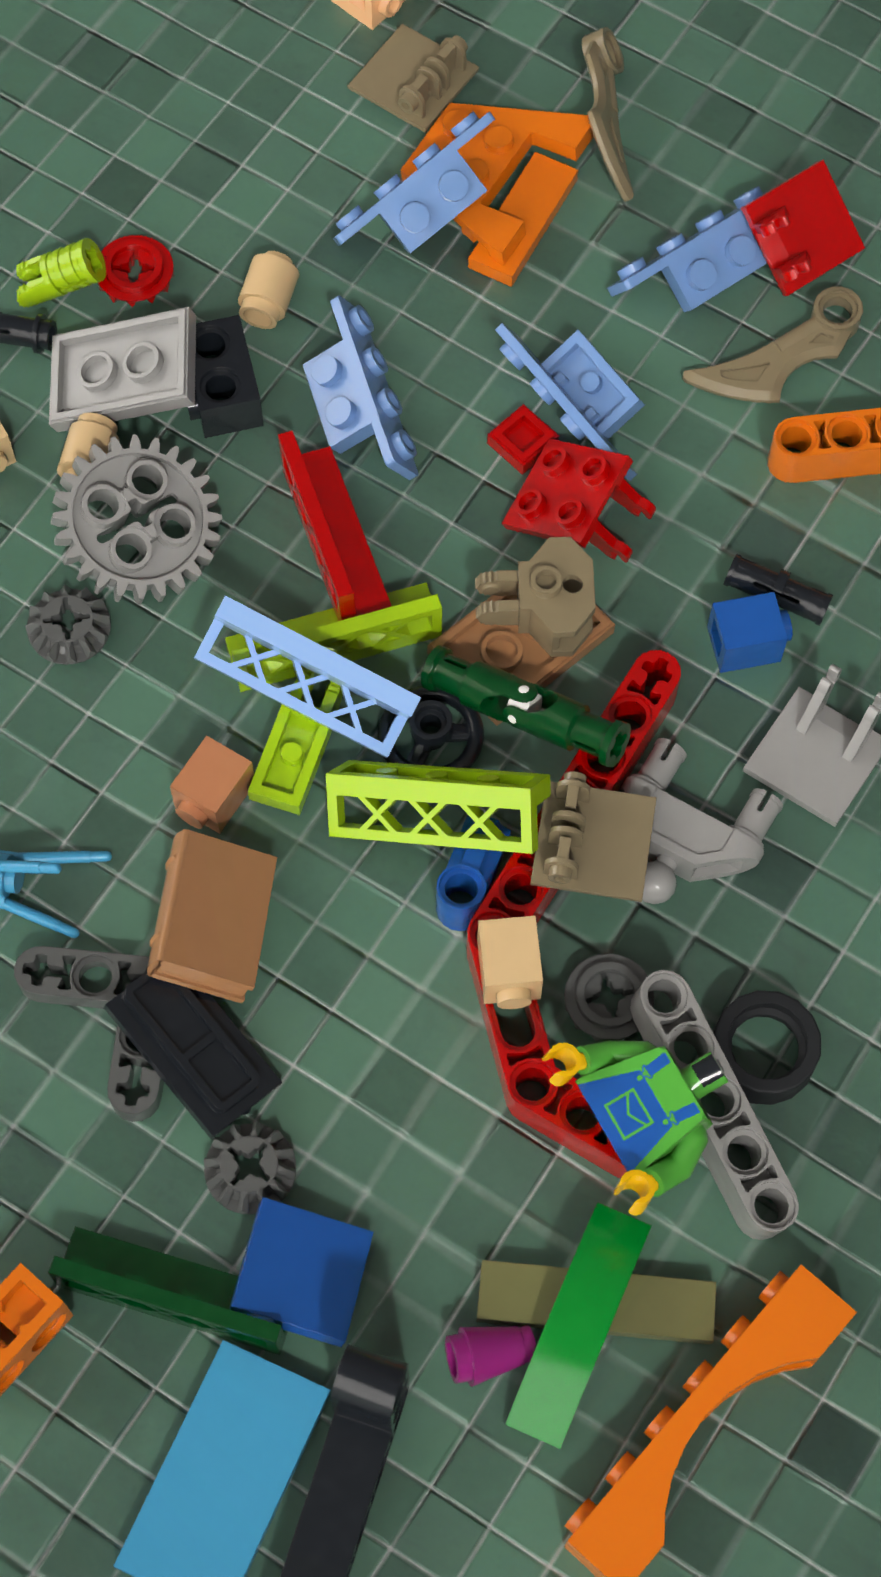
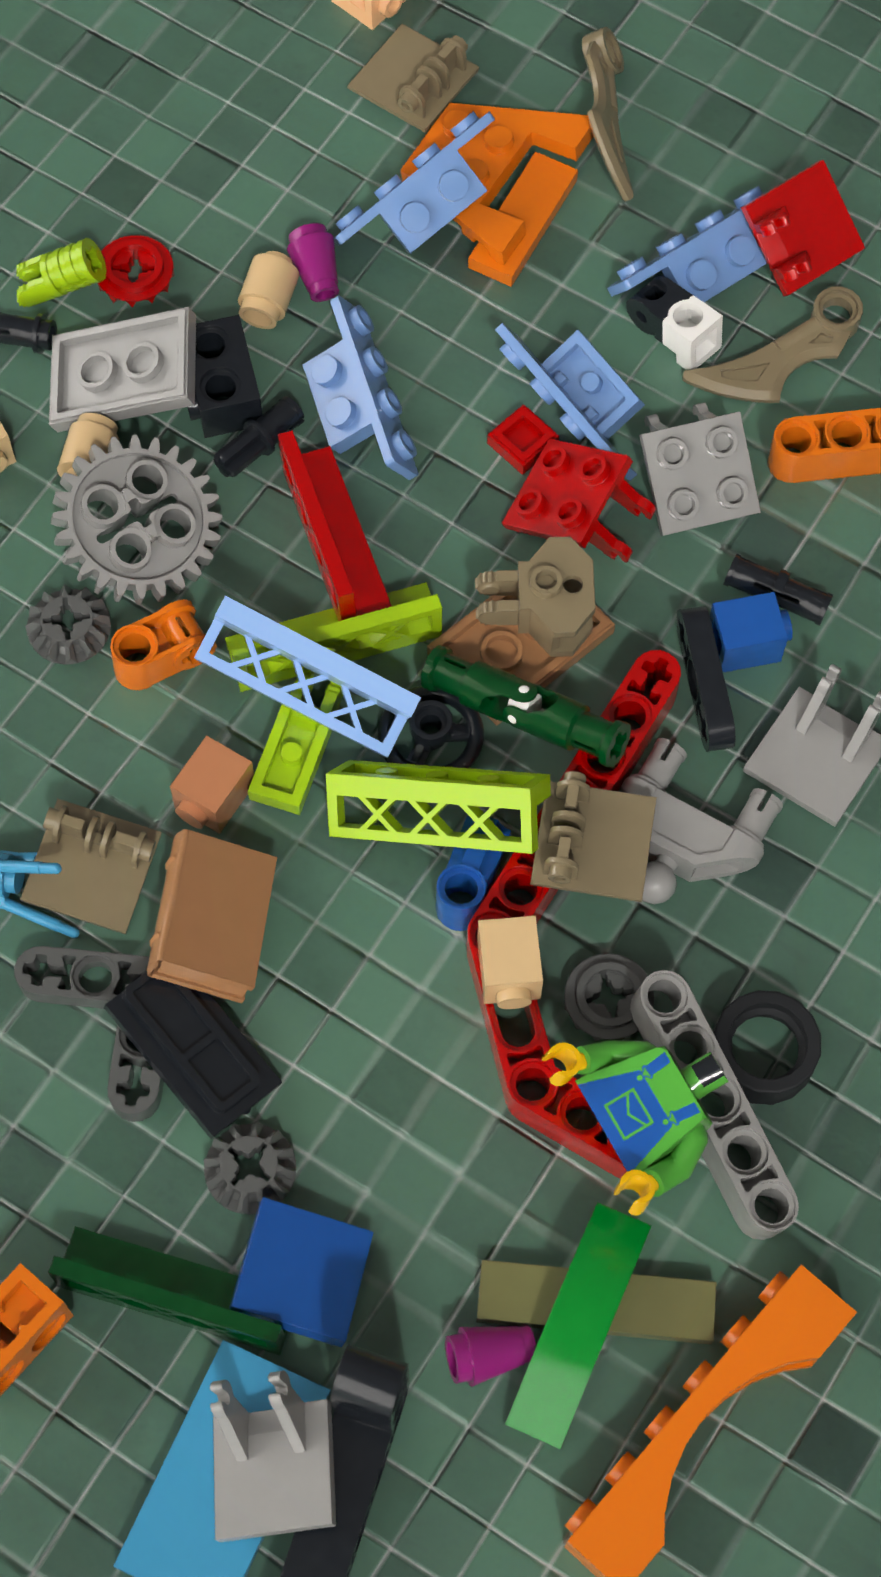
(100, 862): none -> dark tan hinge
(164, 642): none -> orange piece
(258, 437): none -> black axle
(272, 1464): none -> light grey plate
(315, 258): none -> magenta cone
(677, 321): none -> leg
(699, 471): none -> light grey plate
(706, 679): none -> black beam

